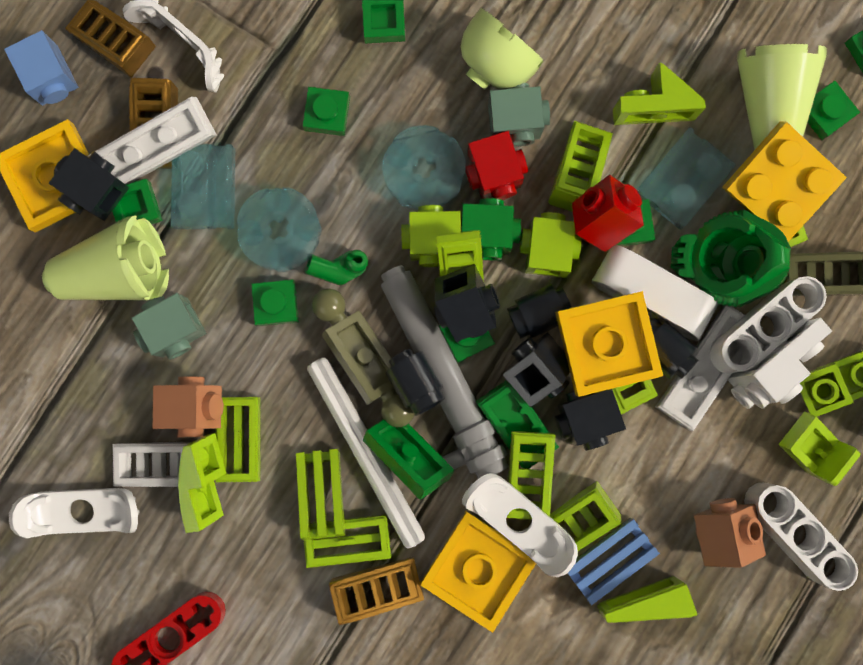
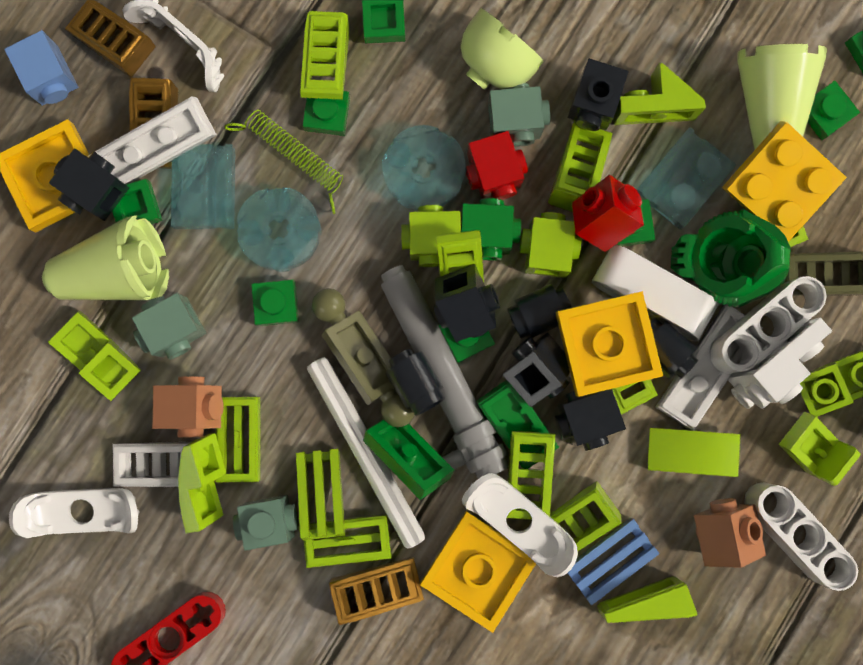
(95, 355): none -> lime slope
(244, 127): none -> lime piece
(265, 522): none -> sand green brick
(324, 30): none -> lime slope
(339, 270): green arm -> none
(597, 95): none -> black brick
(694, 452): none -> lime slope

